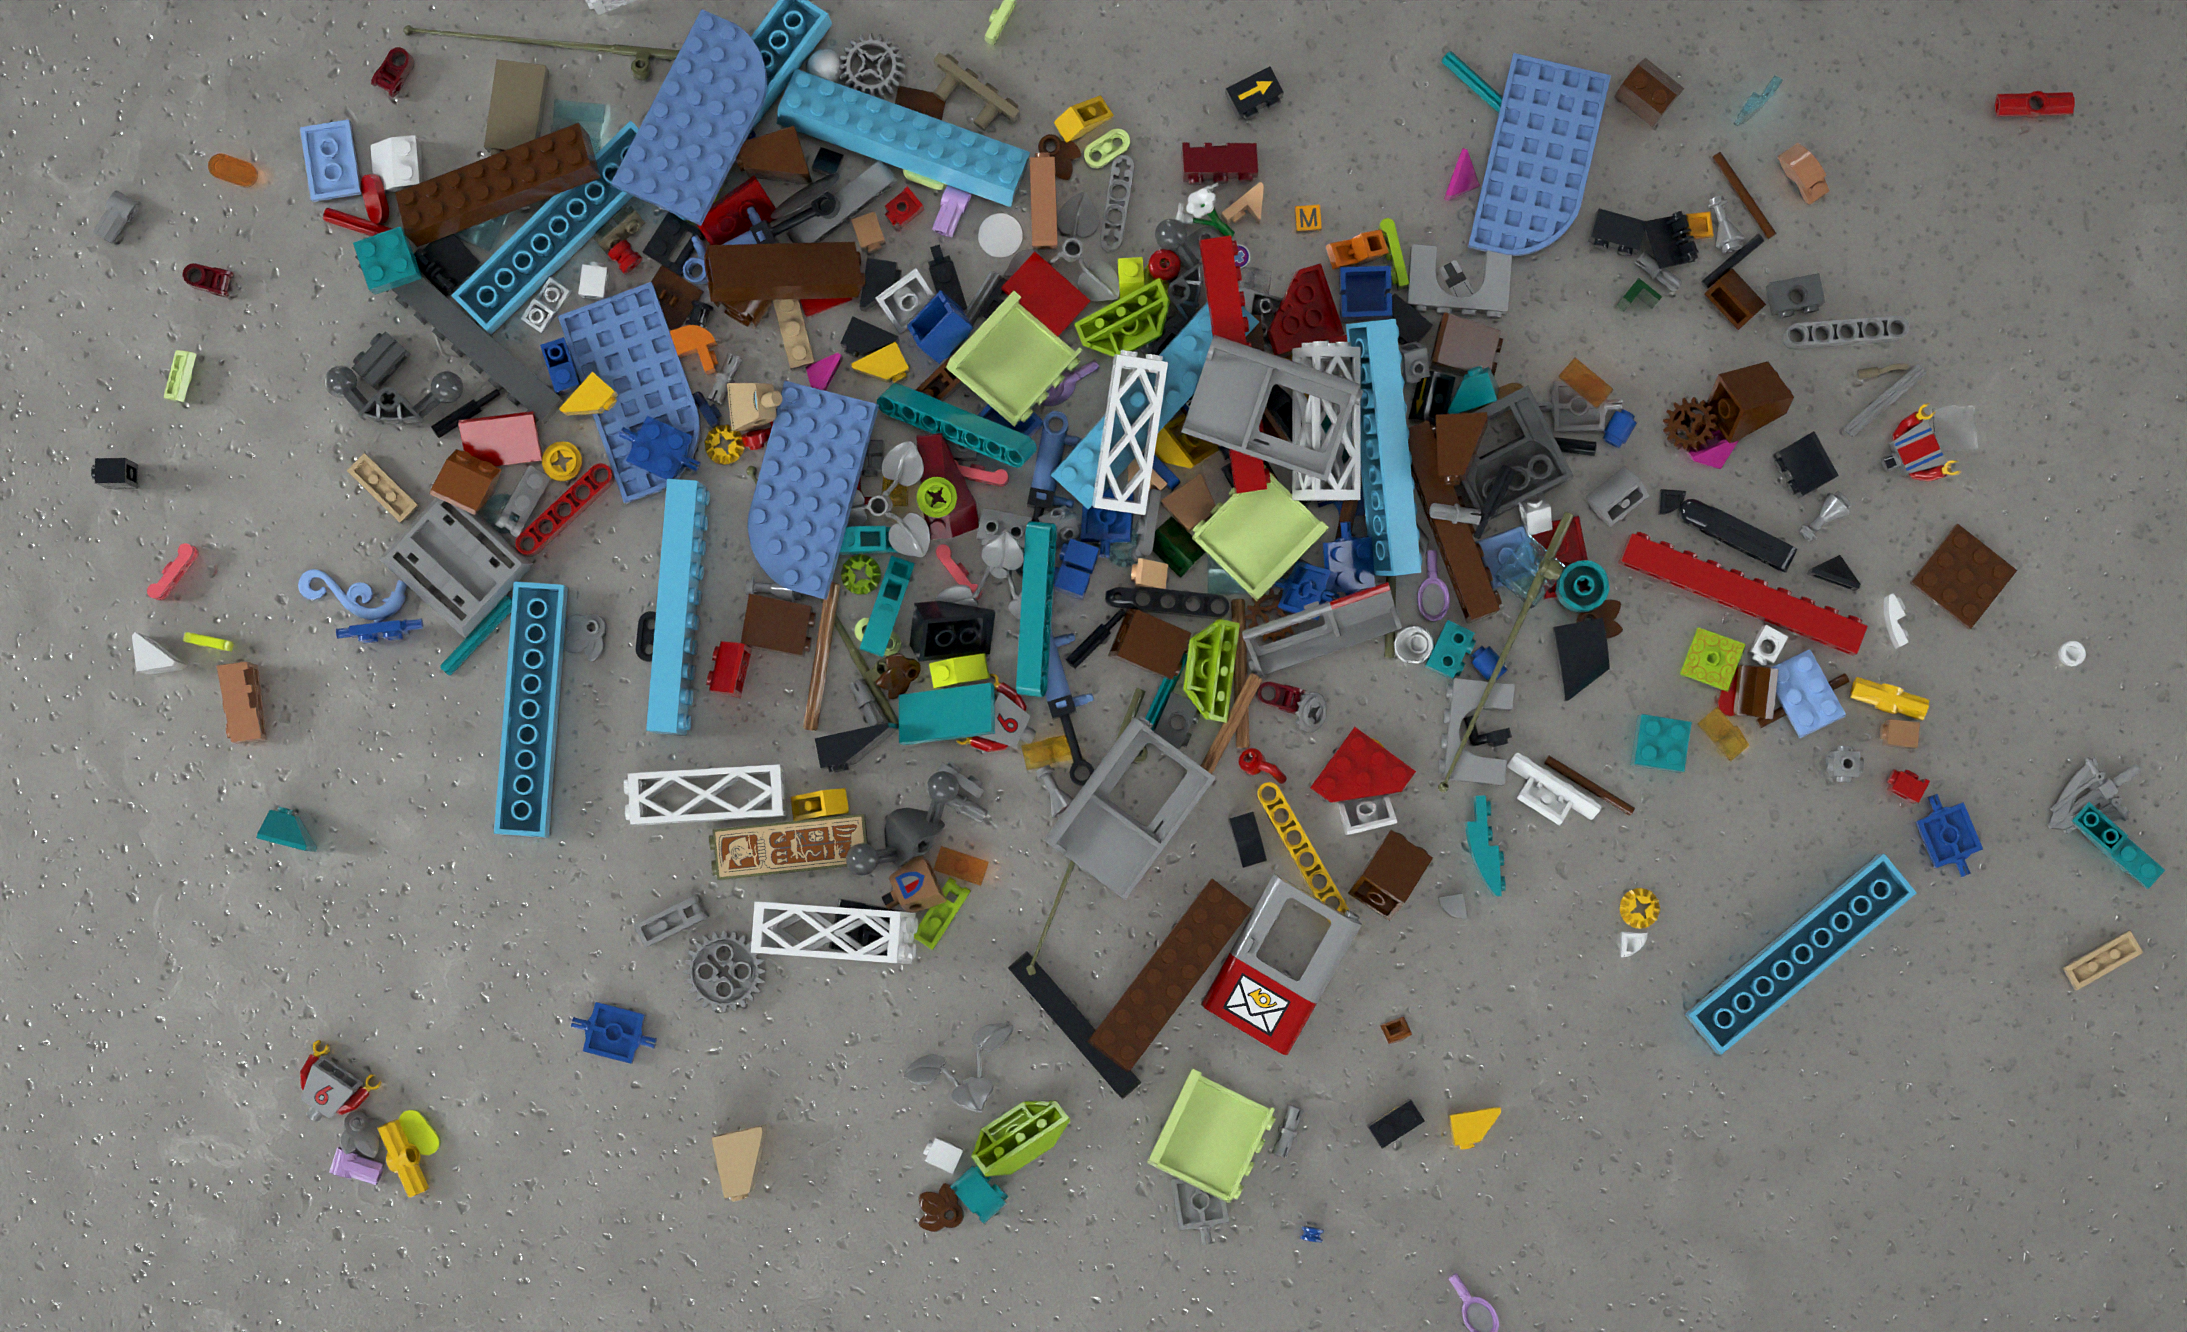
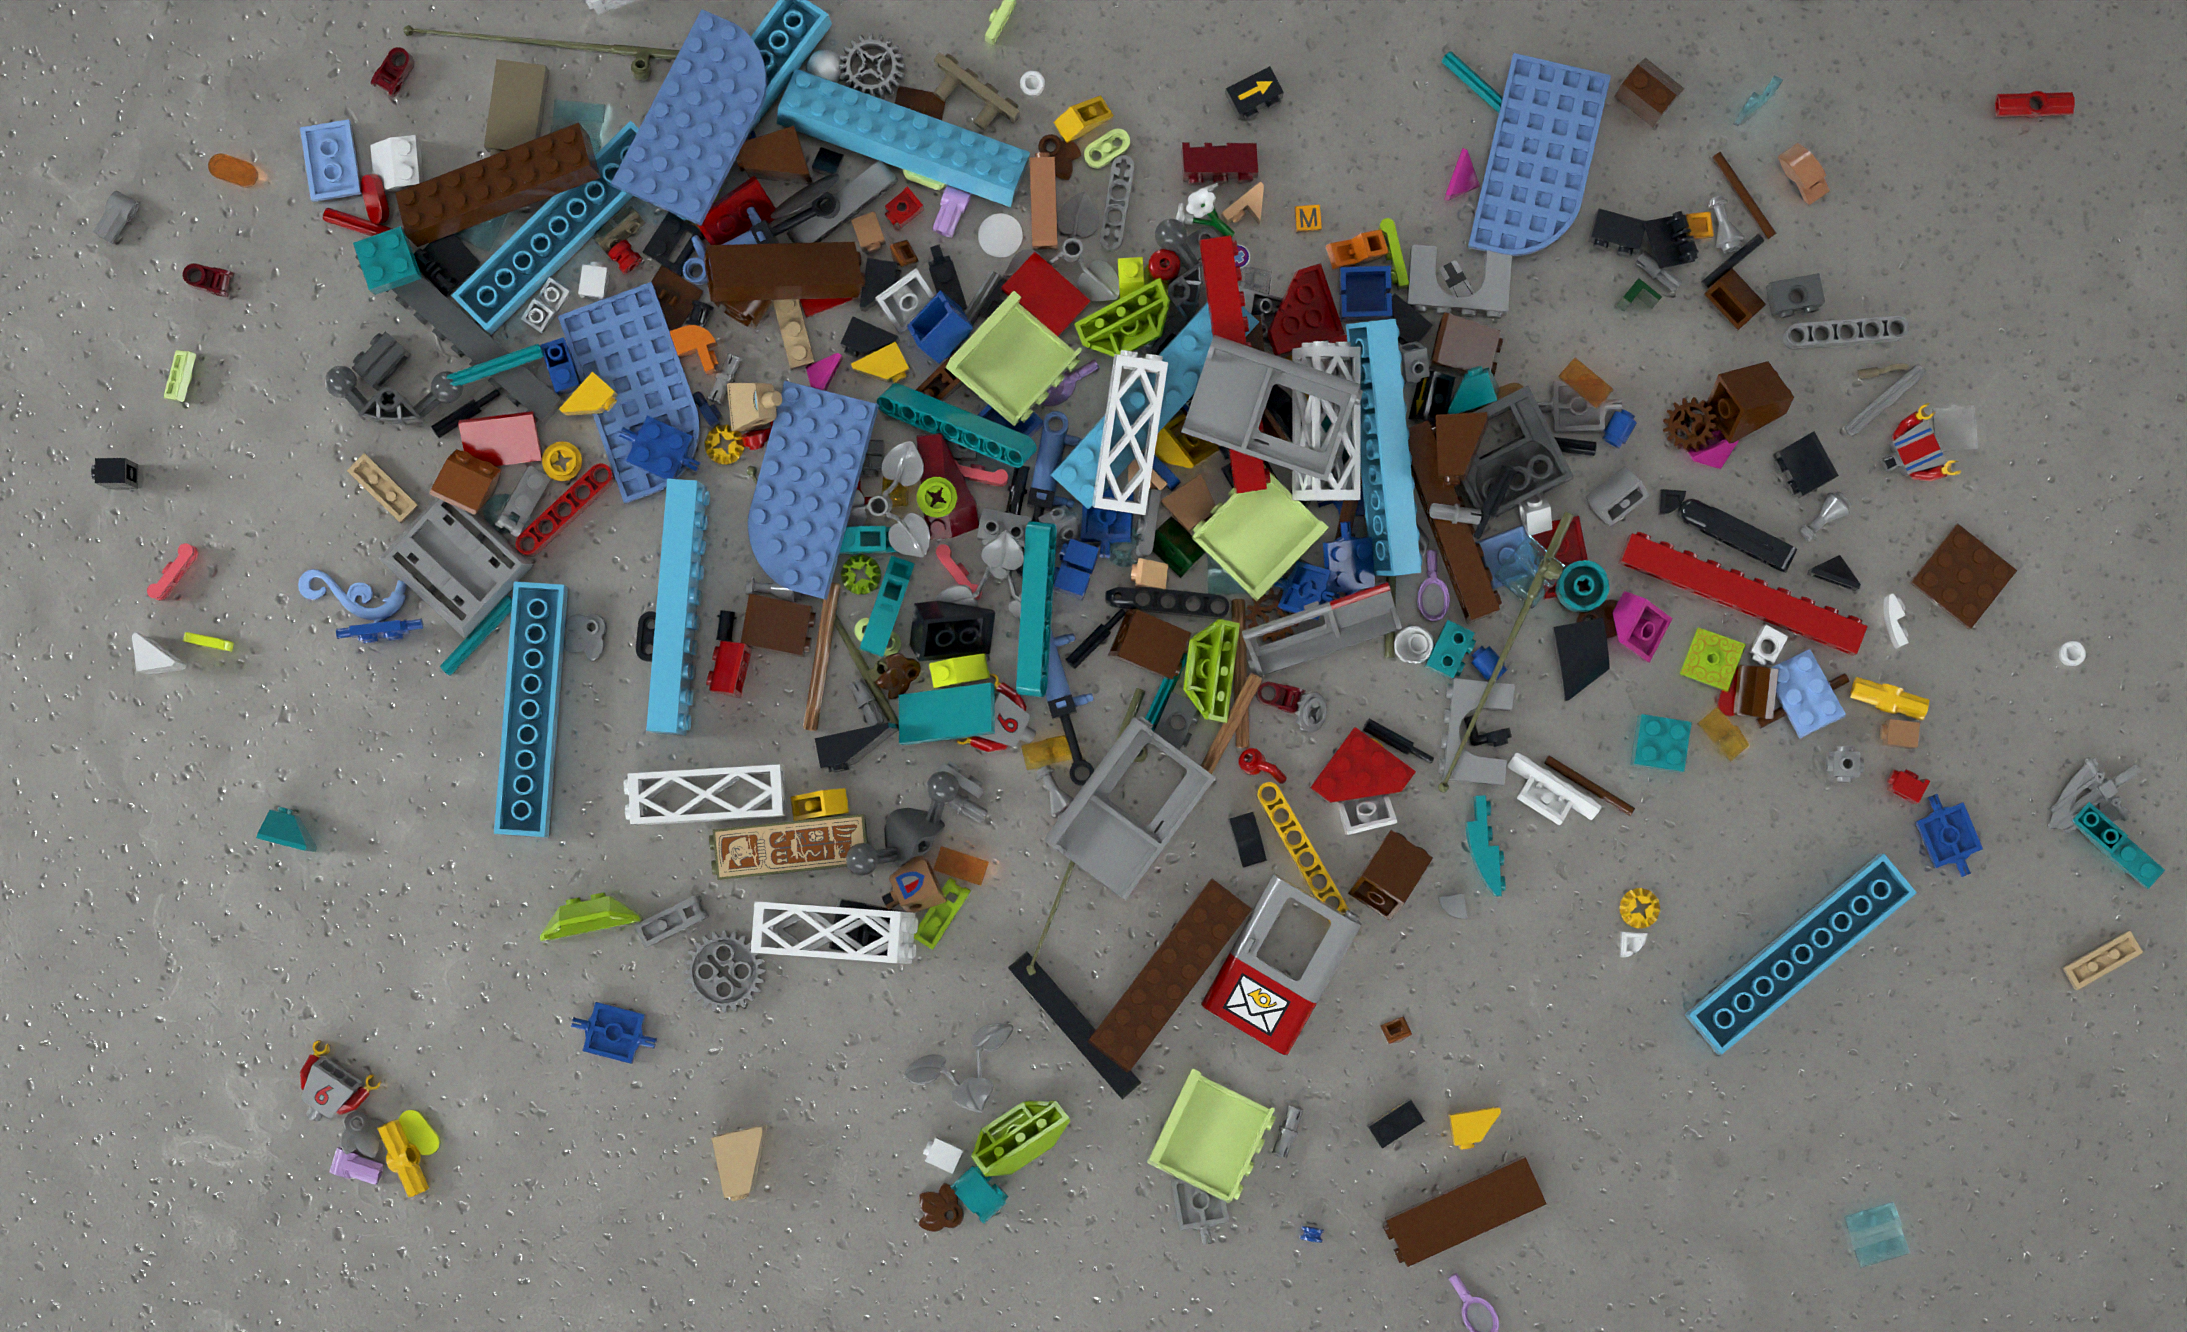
(242, 702): nougat wedge -> none
(496, 365): none -> teal axle
(588, 916): none -> lime wedge
(725, 625): none -> black pin
(903, 253): none -> dark orange slope
(1017, 490): none -> black pin
(1032, 83): none -> white tile
(1394, 740): none -> black axle
(1464, 1211): none -> reddish brown brick
(1640, 625): none -> dark pink slope
(1876, 1235): none -> clear light blue slope

